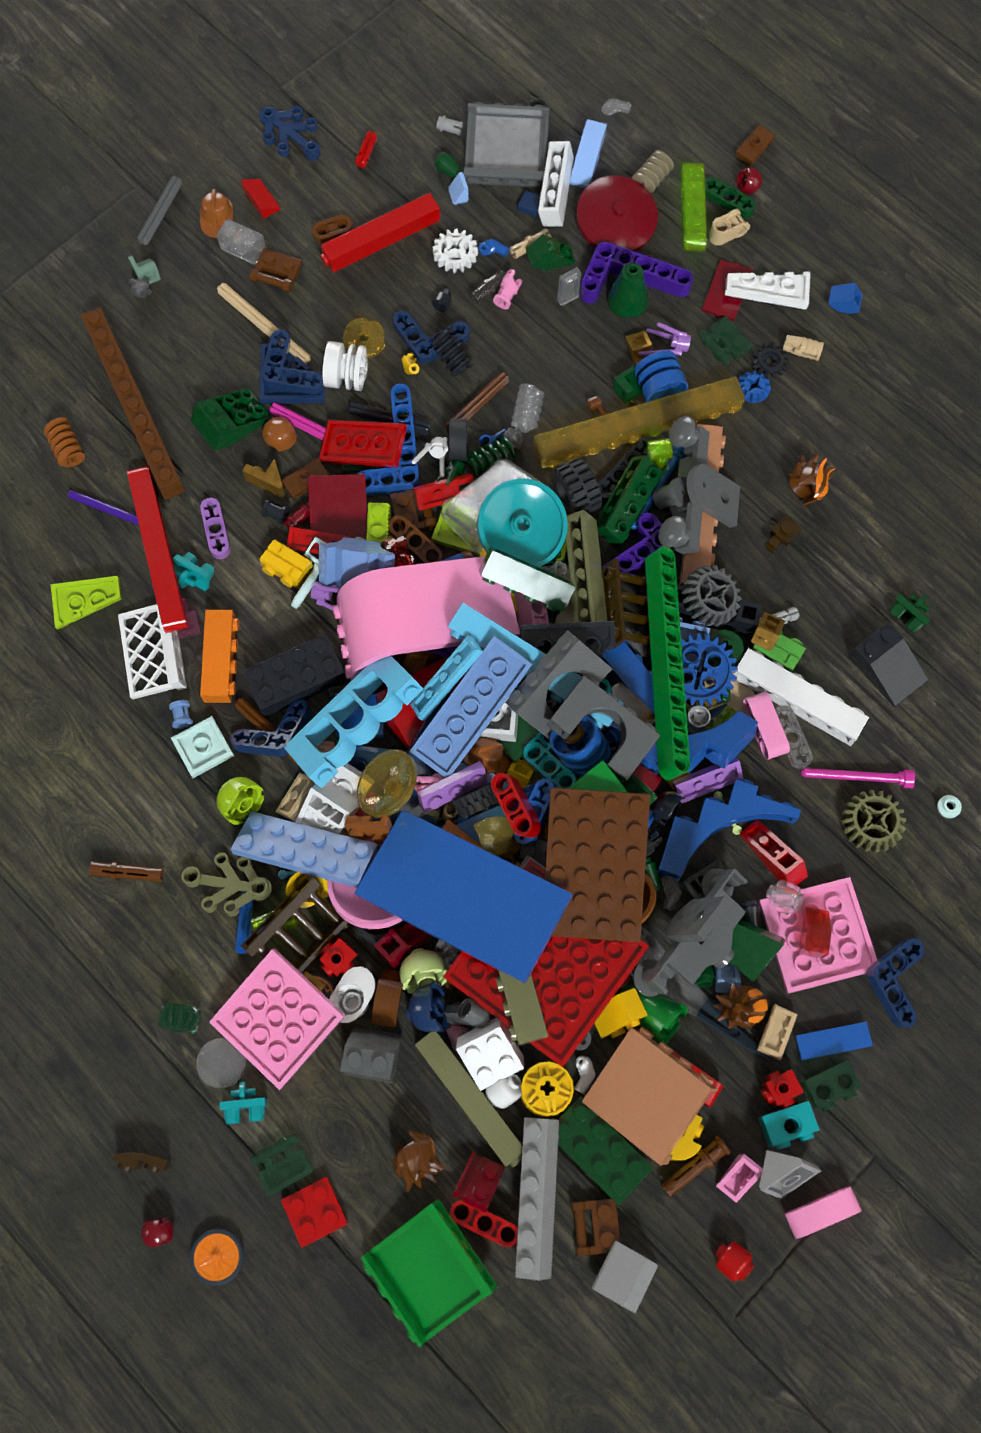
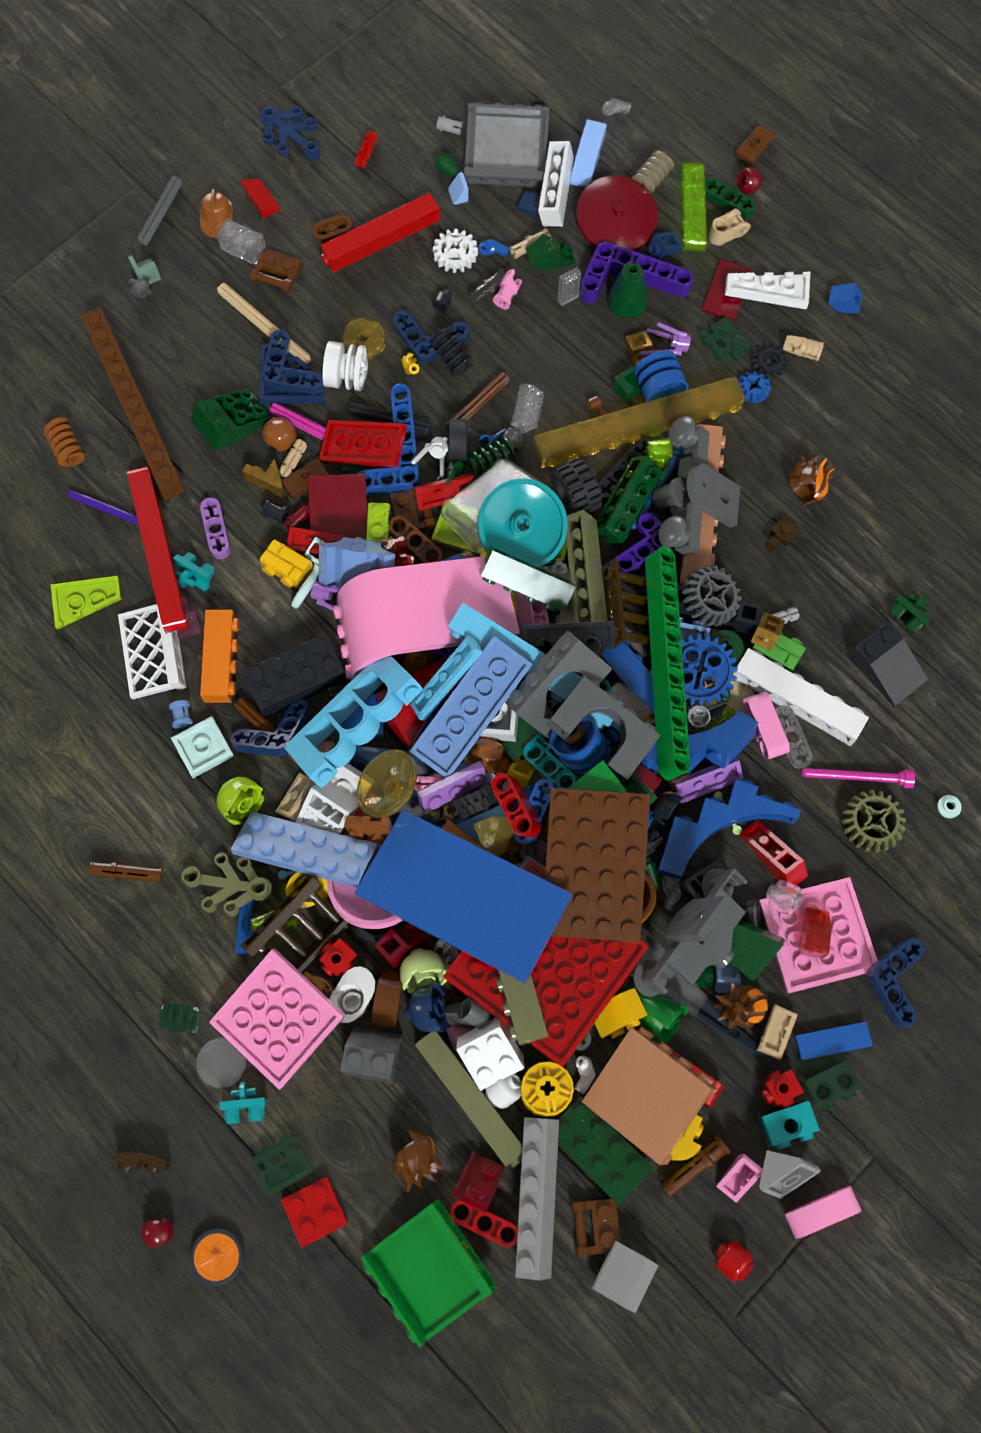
(292, 458): none -> tan axle
(663, 244): none -> dark blue bracket

